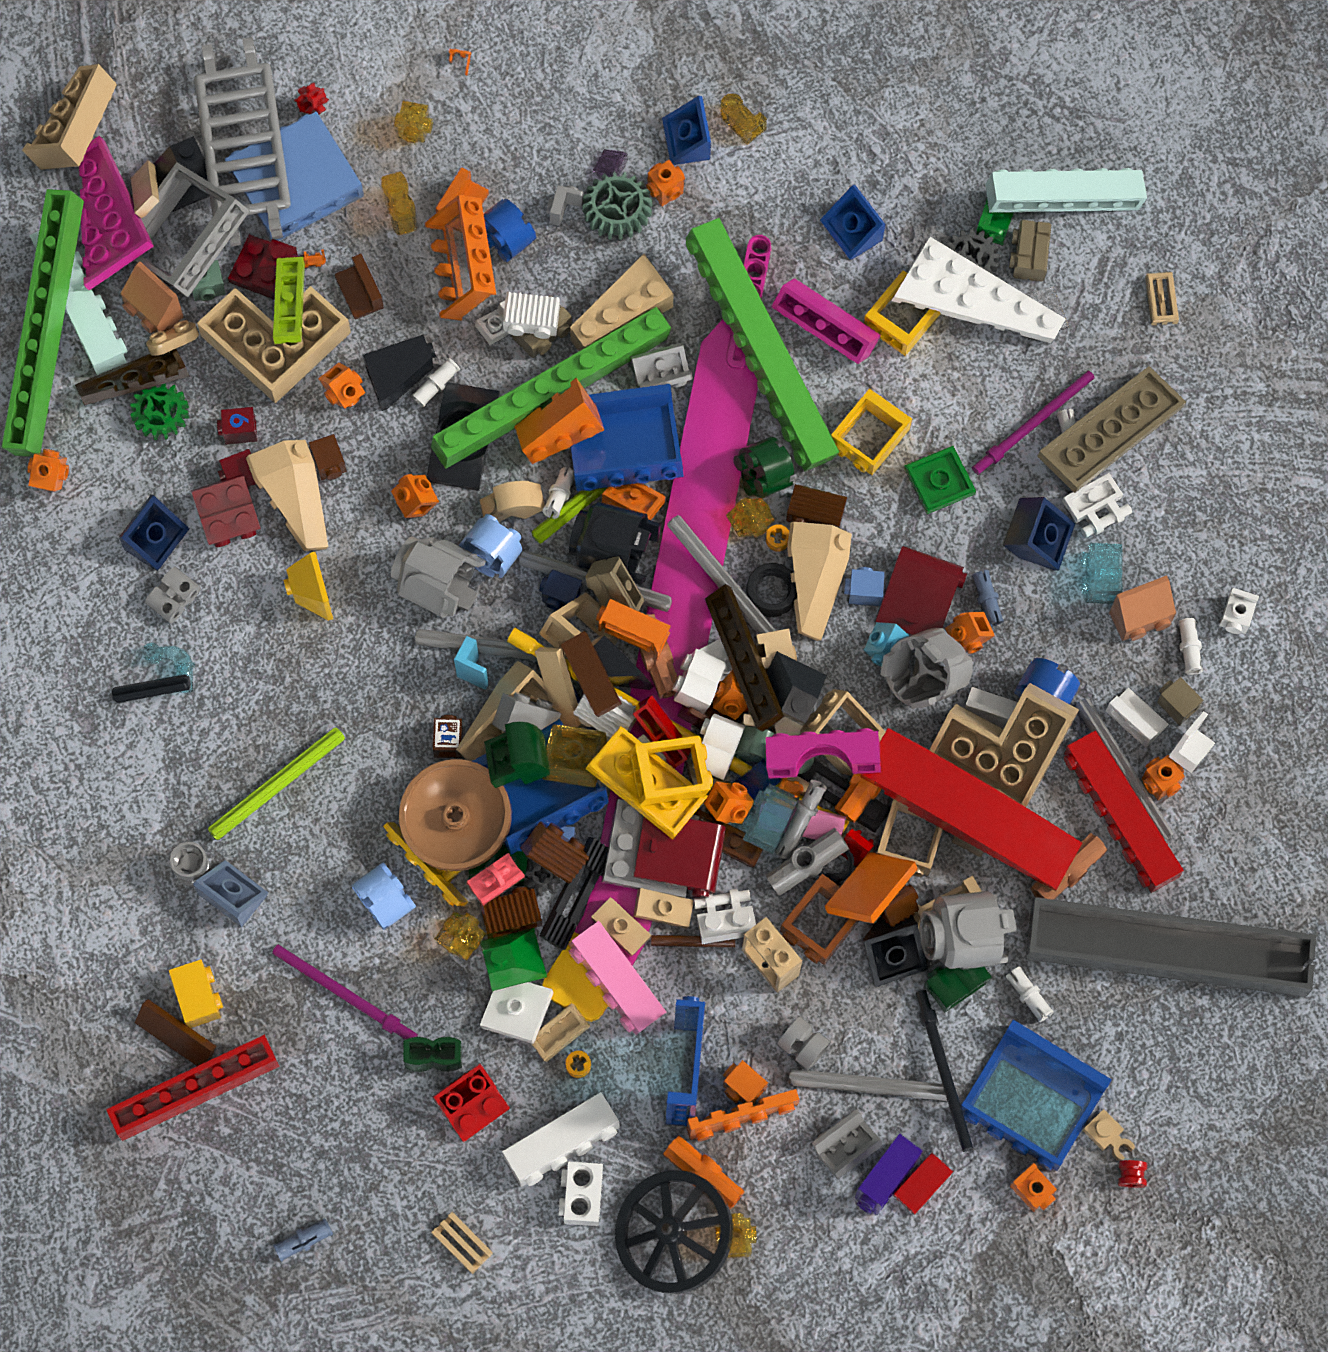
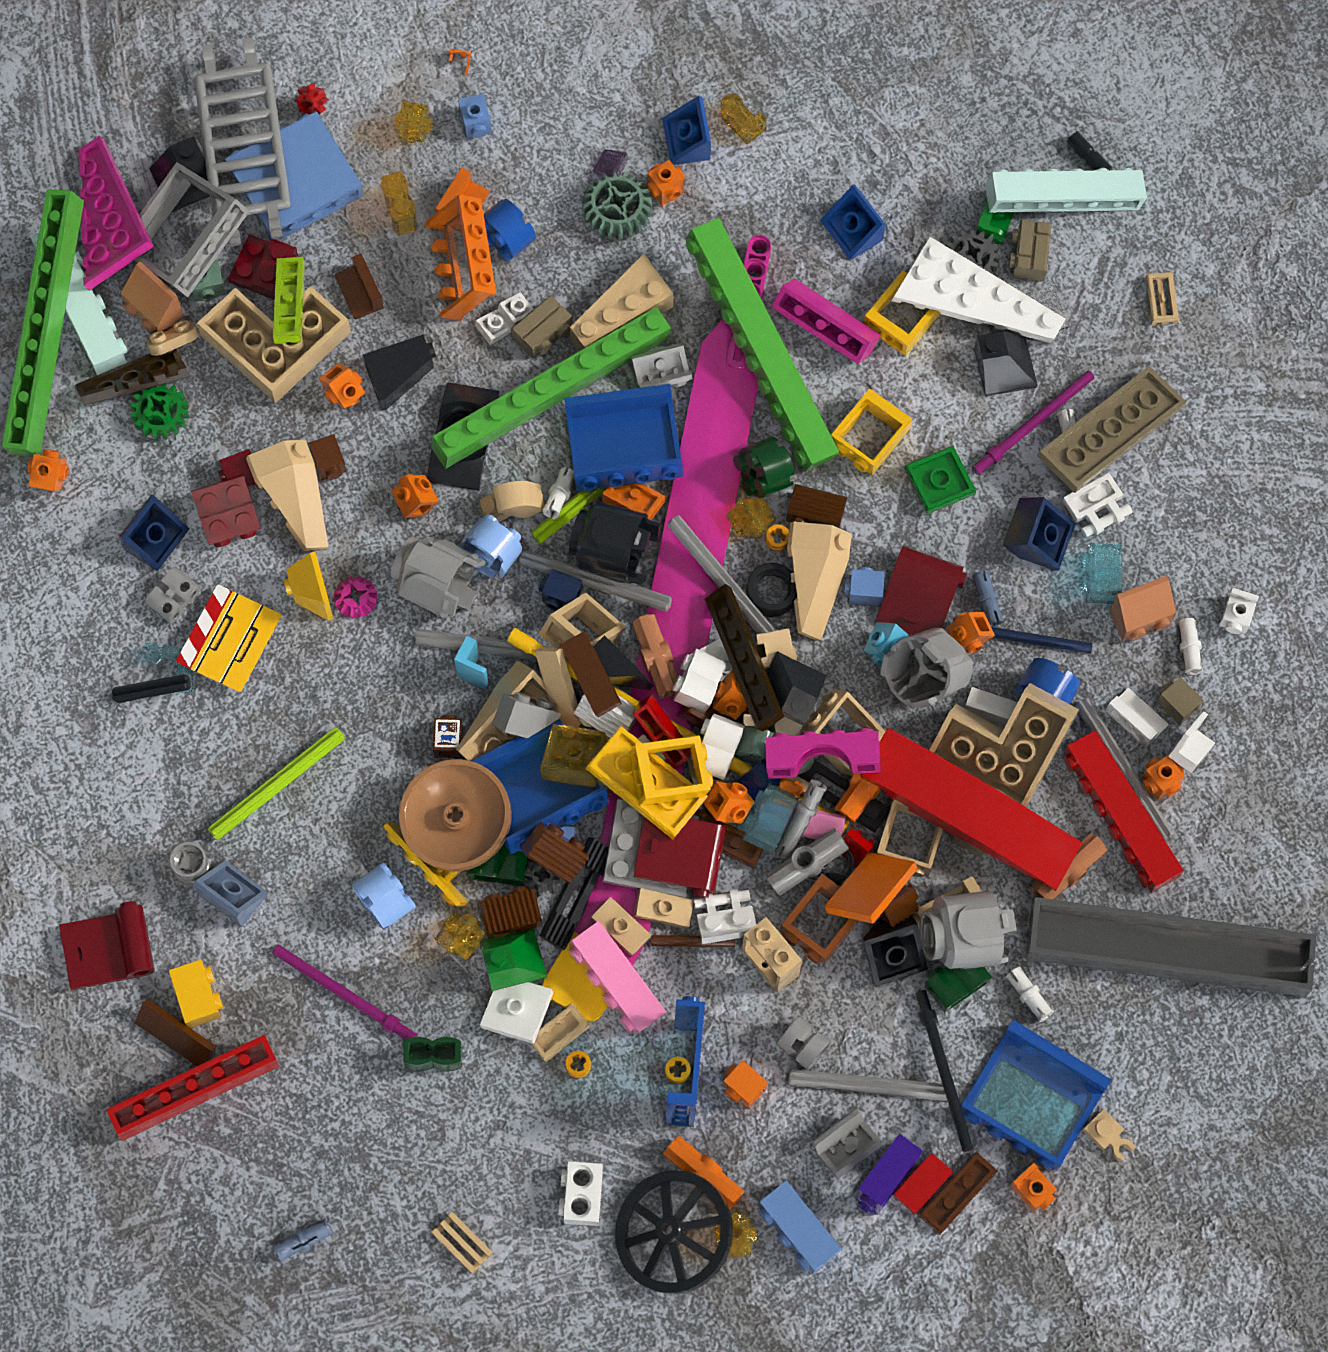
(72, 120): tan wedge -> none
(110, 947): none -> dark red door
(144, 189): tan tile -> none
(228, 638): none -> yellow sticker
(237, 425): dark red brick -> none
(314, 260): orange piece -> none
(348, 606): none -> dark pink gear
(435, 382): white pin -> none
(470, 1102): red brick -> none
(474, 116): none -> medium blue brick
(495, 879): coral hips -> none
(517, 755): dark green brick -> none
(531, 315): white brick -> none
(557, 206): light grey bracket -> none
(560, 424): orange wedge -> none
(561, 1140): white brick -> none
(612, 581): dark tan brick -> none
(633, 627): orange window -> none
(671, 1064): none -> light orange bush
(719, 1120): orange wing -> none
(798, 1228): none -> medium blue brick
(958, 1193): none -> reddish brown tile
(1004, 363): none -> black slope
(1042, 640): none -> dark blue bar
(1087, 152): none -> black piece
(1132, 1174): red wheel -> none

